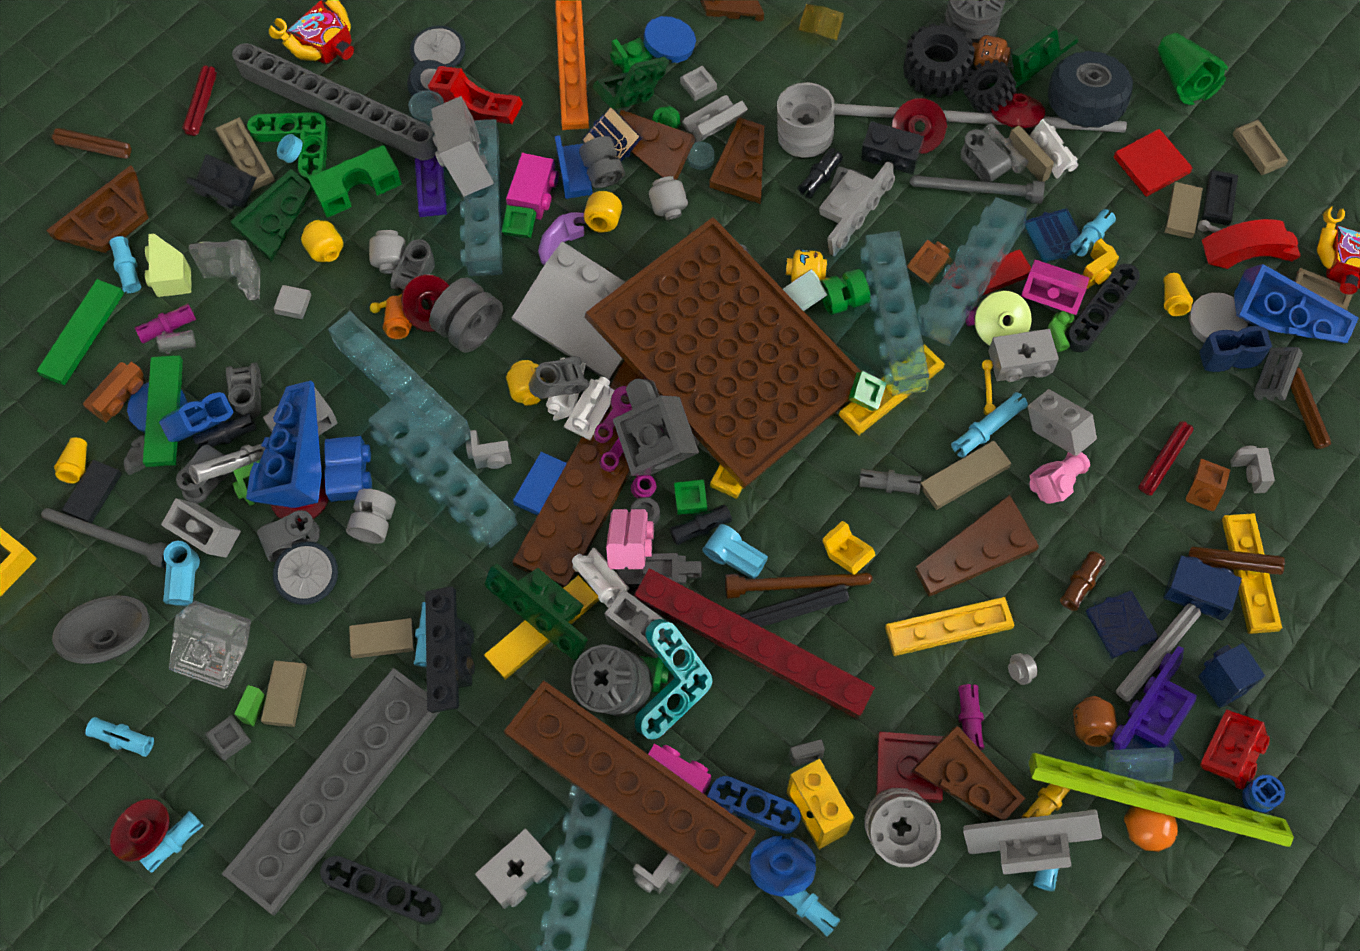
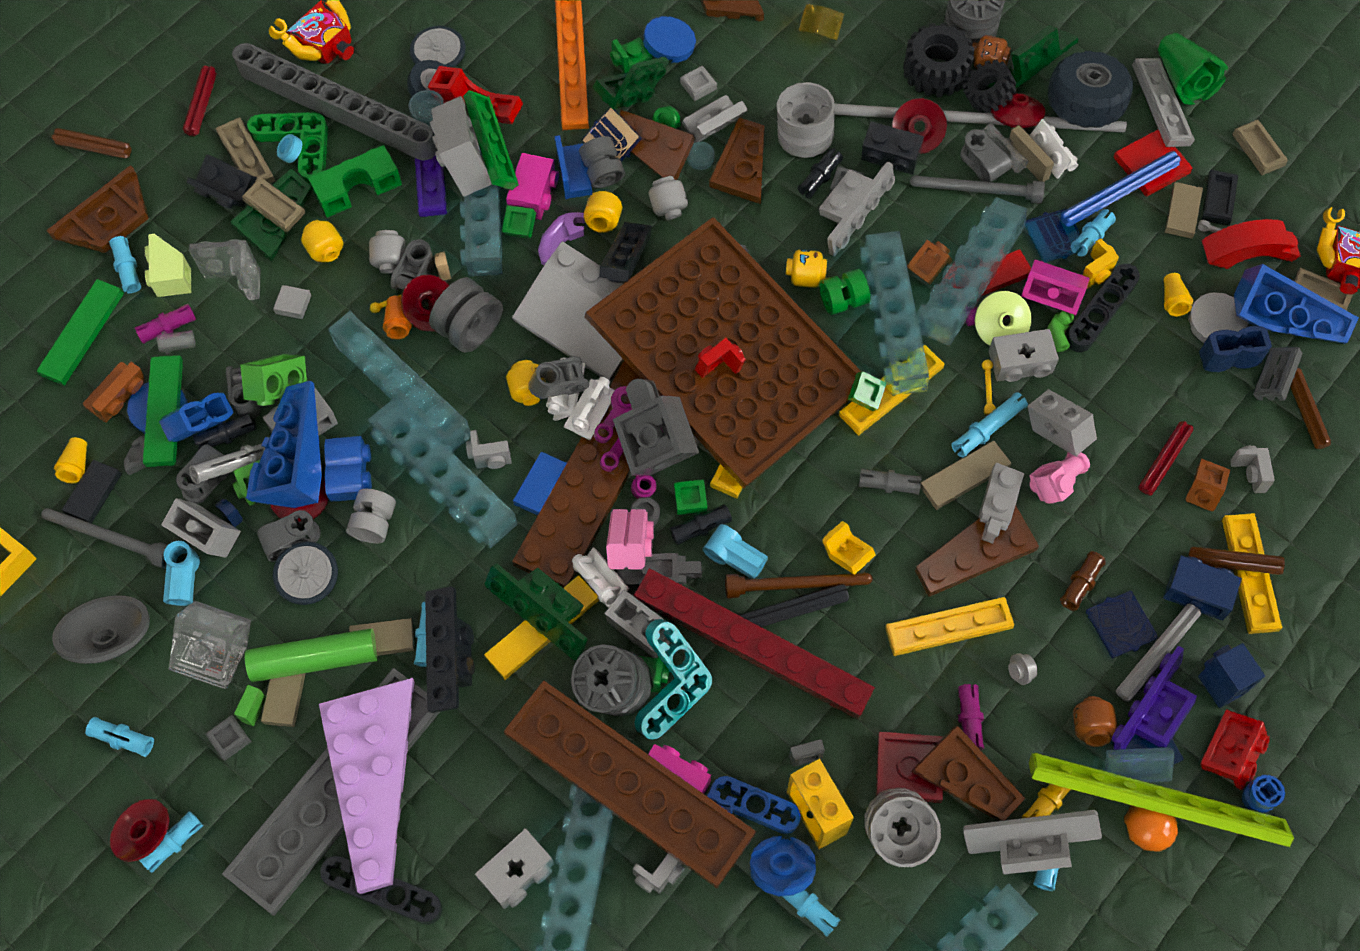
(229, 512): none -> dark blue tile
(268, 377): none -> bright green brick
(273, 204): none -> dark tan tile
(310, 655): none -> bright green brick
(368, 762): none -> lavender wing
(442, 265): none -> tan tile
(490, 140): none -> green tile
(625, 252): none -> black plate
(714, 356): none -> red bracket
(806, 290): light aqua tile -> none
(999, 500): none -> light grey hinge
(1120, 188): none -> axle
(1163, 102): none -> light grey tile

